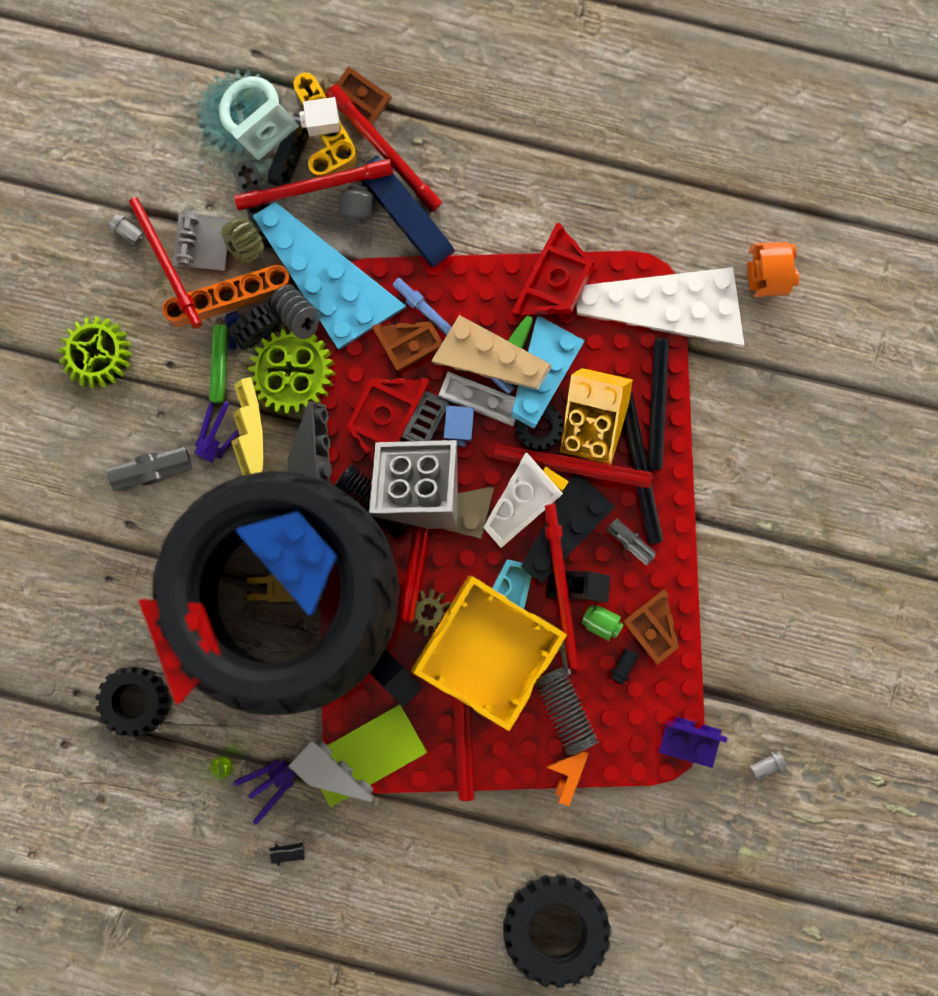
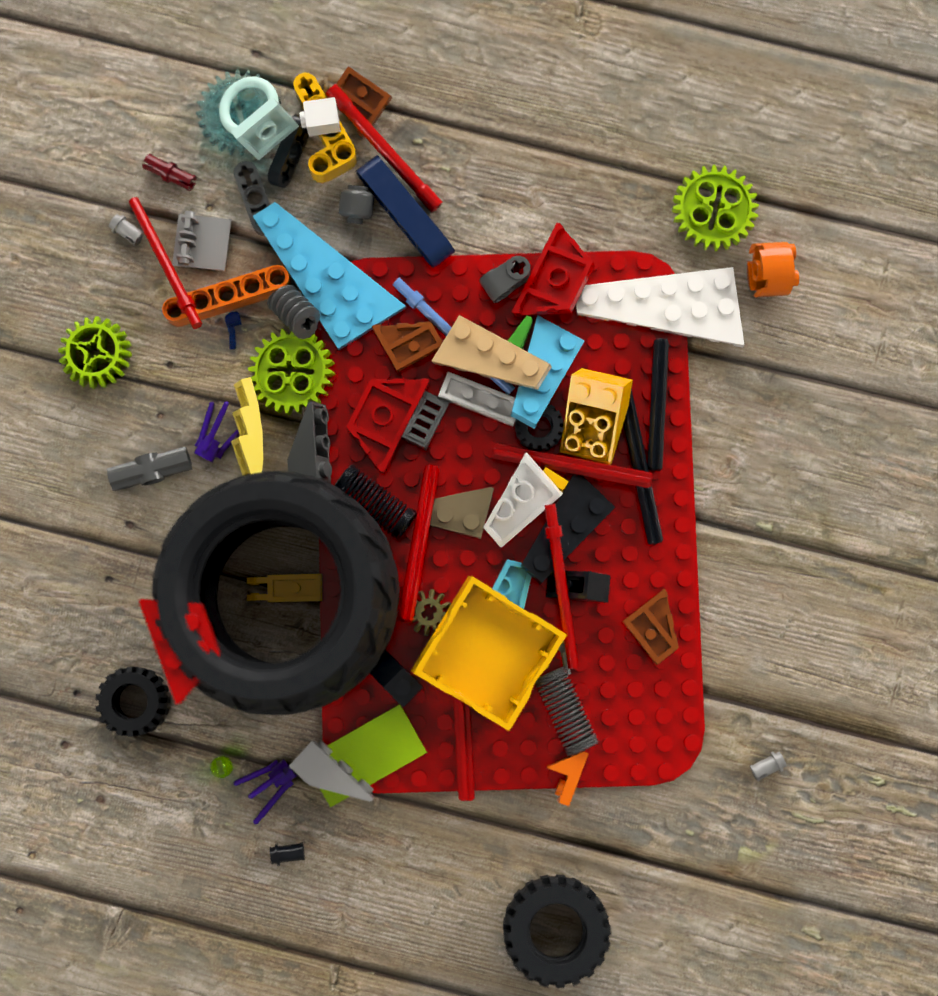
(169, 172): none -> dark red pin
(218, 363): bright green axle -> none
(242, 239): olive gear -> none
(254, 327): black tyre -> none
(259, 197): red piece -> none
(293, 555): blue wing -> none
(416, 483): light grey slope -> none
(459, 425): medium blue brick -> none
(503, 281): none -> dark grey piece
(602, 622): bright green brick -> none
(624, 667): black pin -> none
(631, 542): dark grey axle -> none
(690, 743): dark purple bracket -> none
(737, 213): none -> lime gear

